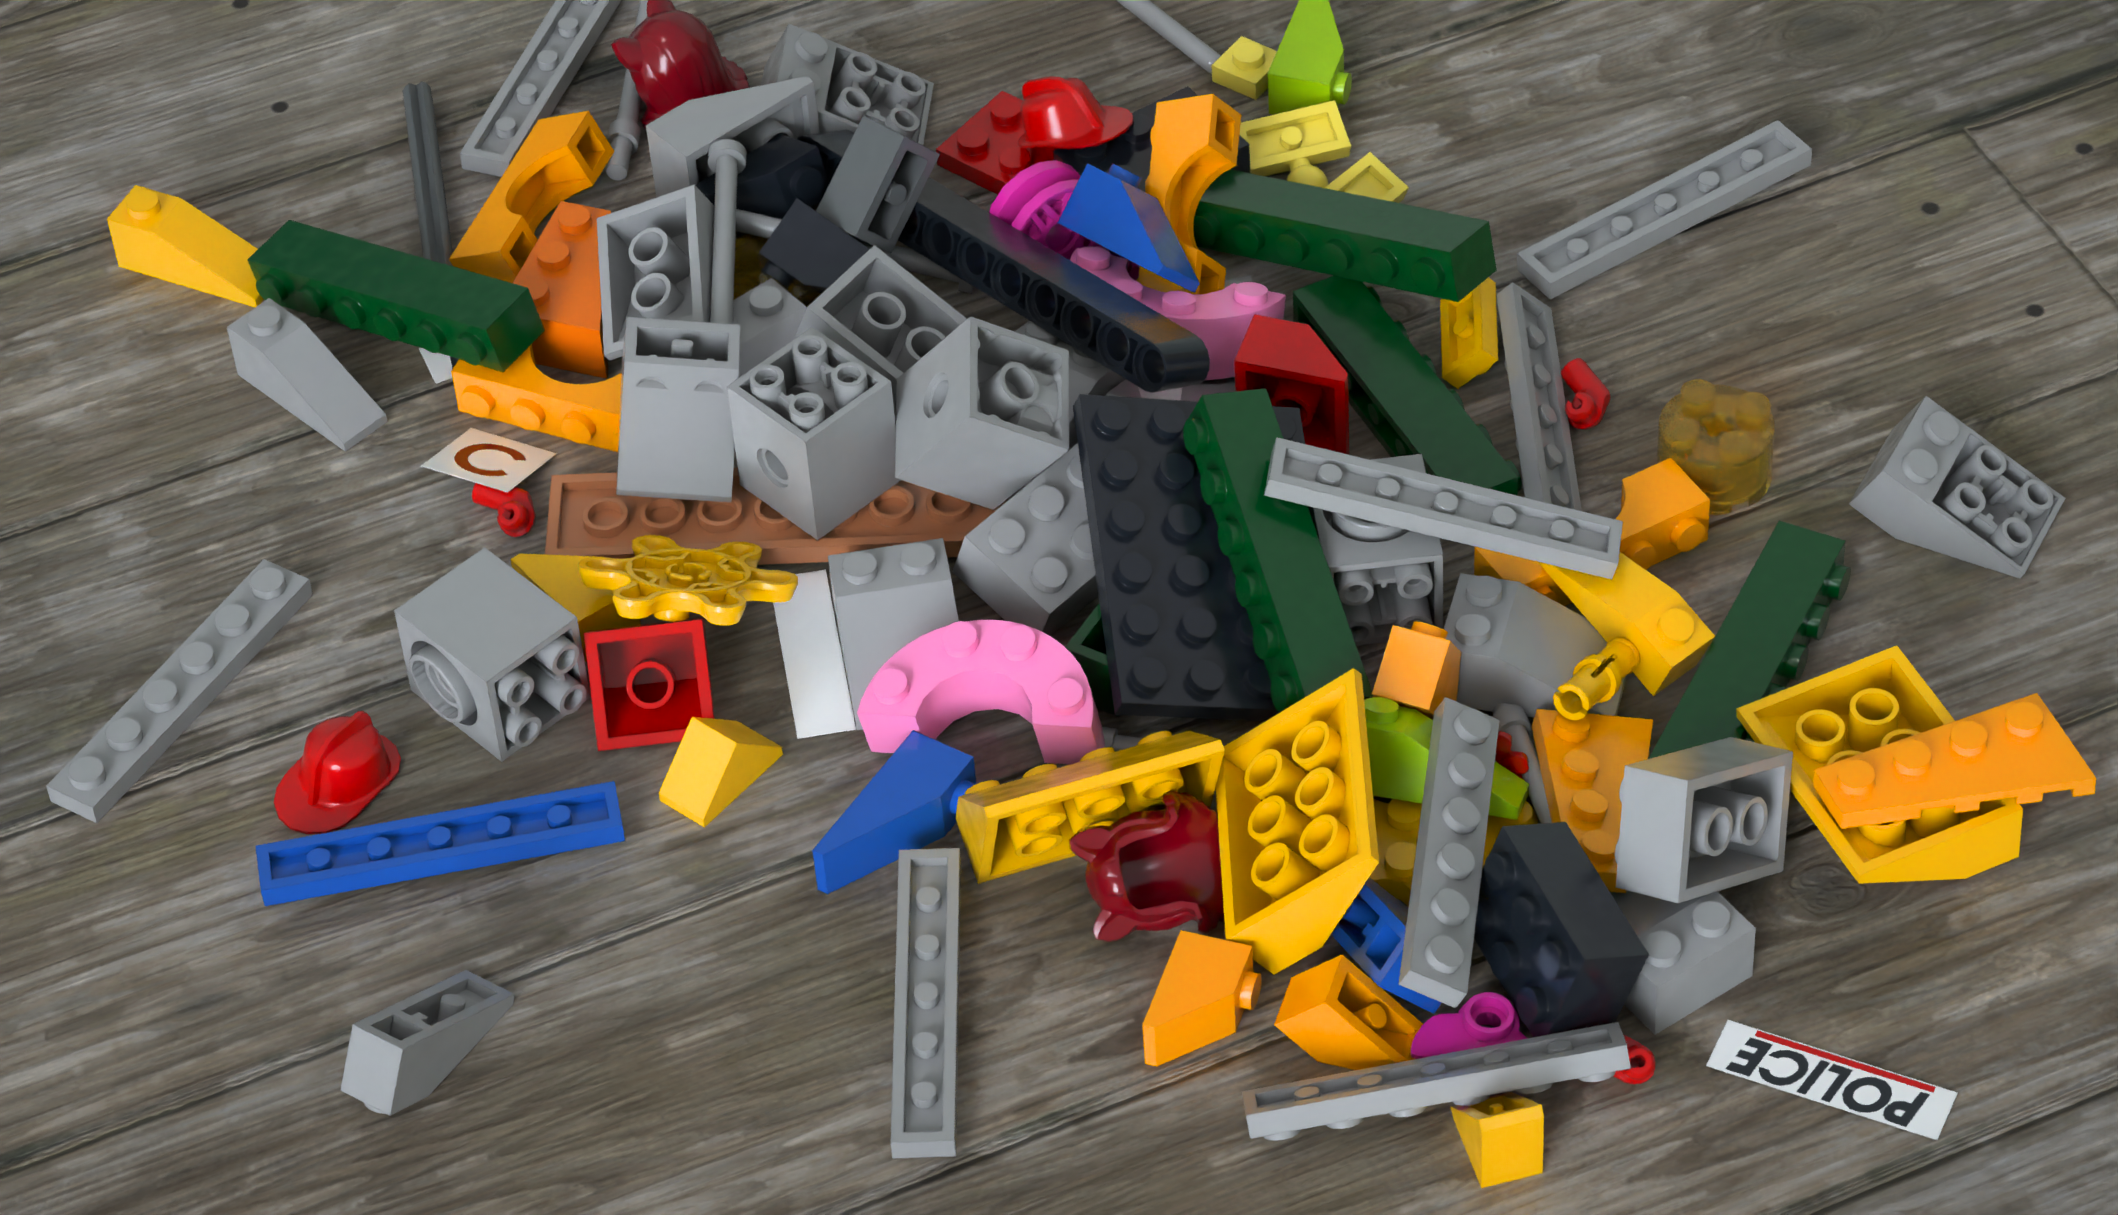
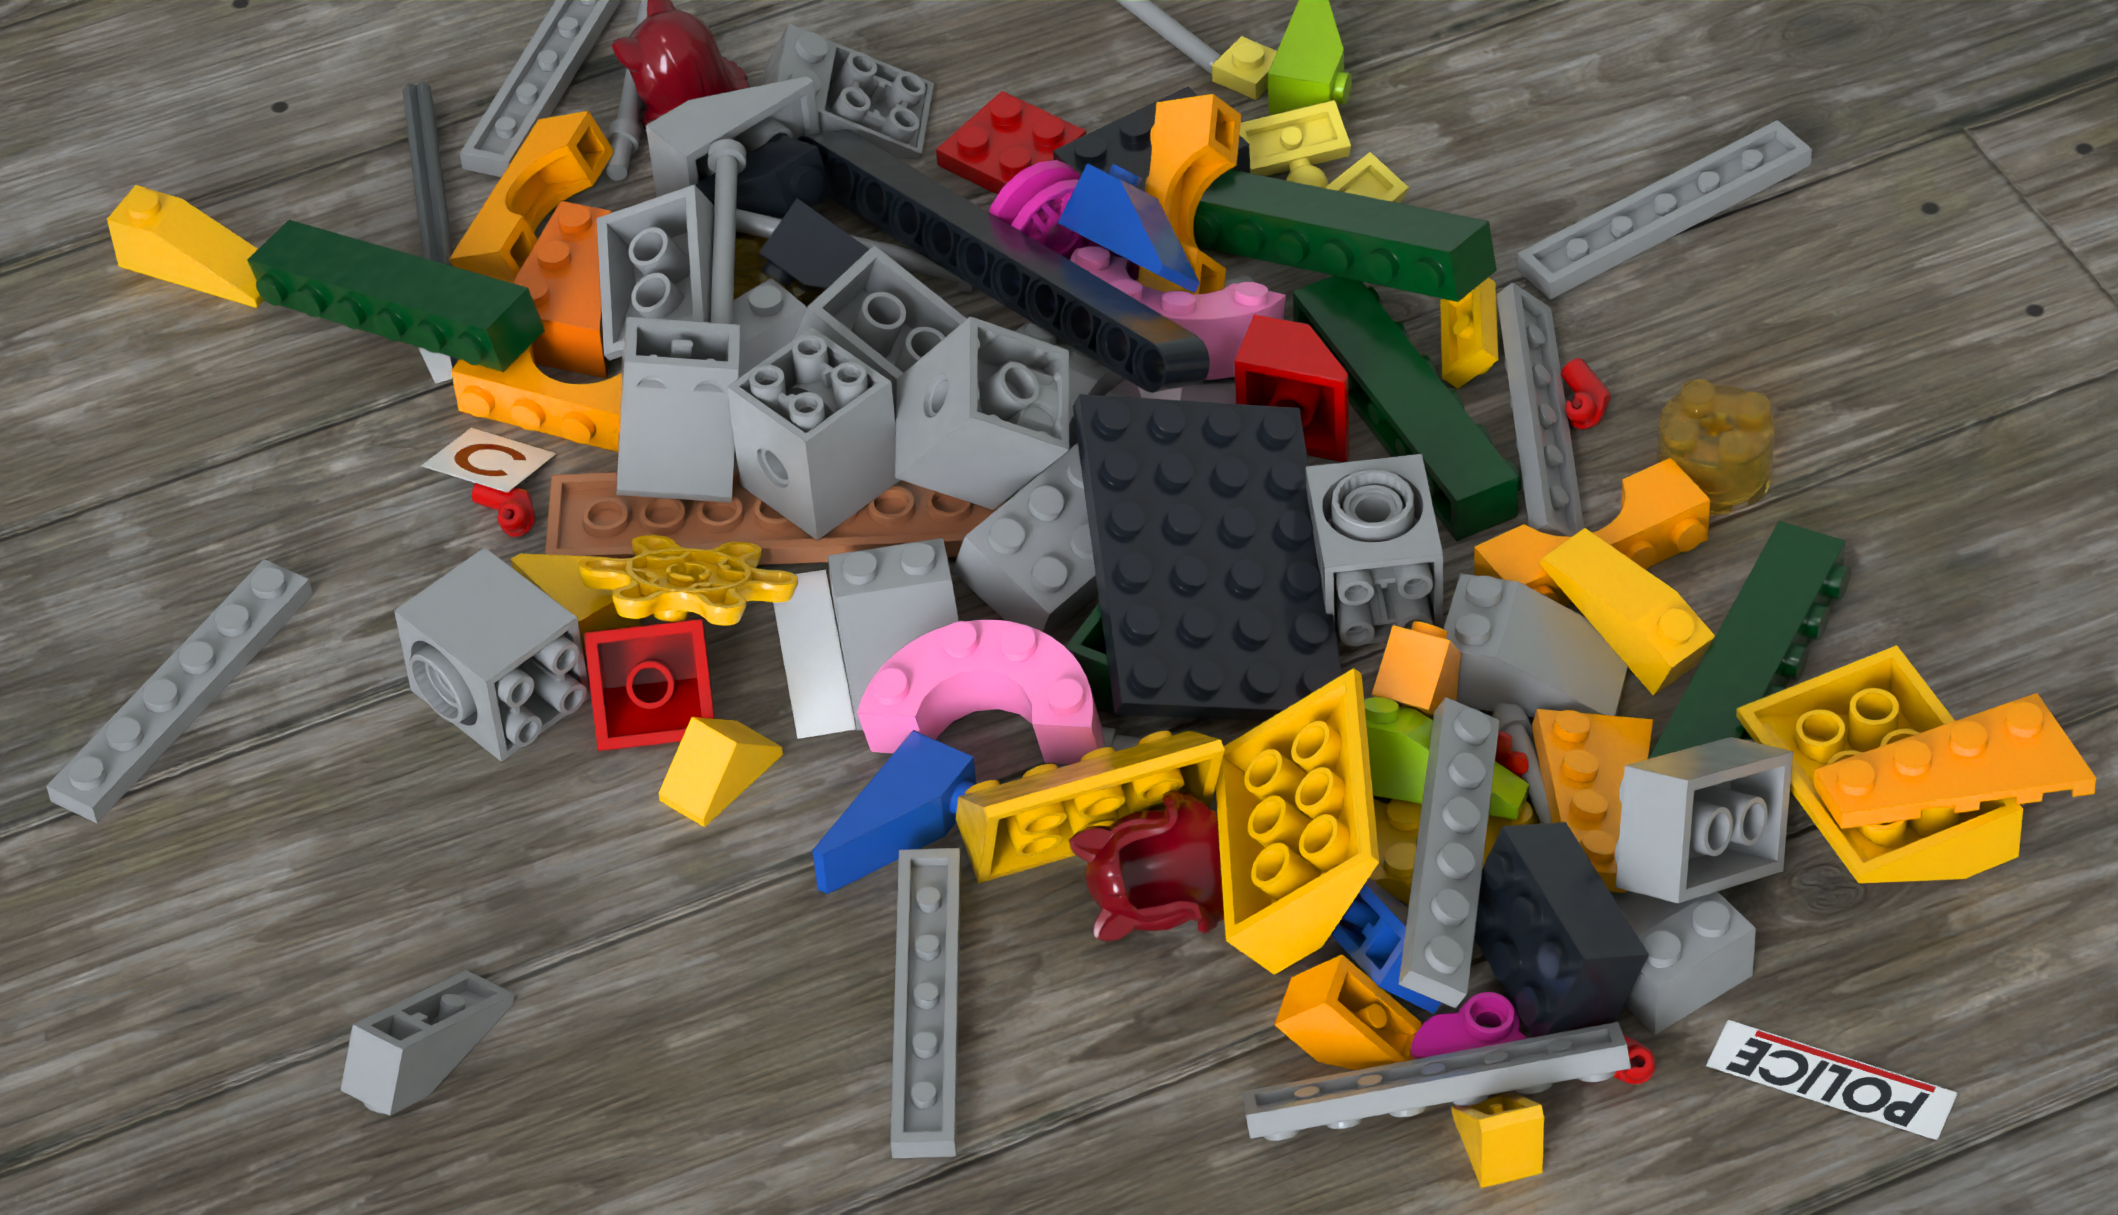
(302, 375): light grey slope -> none
(337, 775): red piece -> none
(439, 843): blue plate -> none
(877, 184): dark grey brick -> none
(1067, 115): red piece -> none
(1199, 996): light orange slope -> none
(1270, 548): dark green brick -> none
(1444, 508): light grey plate -> none
(1596, 678): yellow pin -> none
(1956, 493): light grey slope -> none

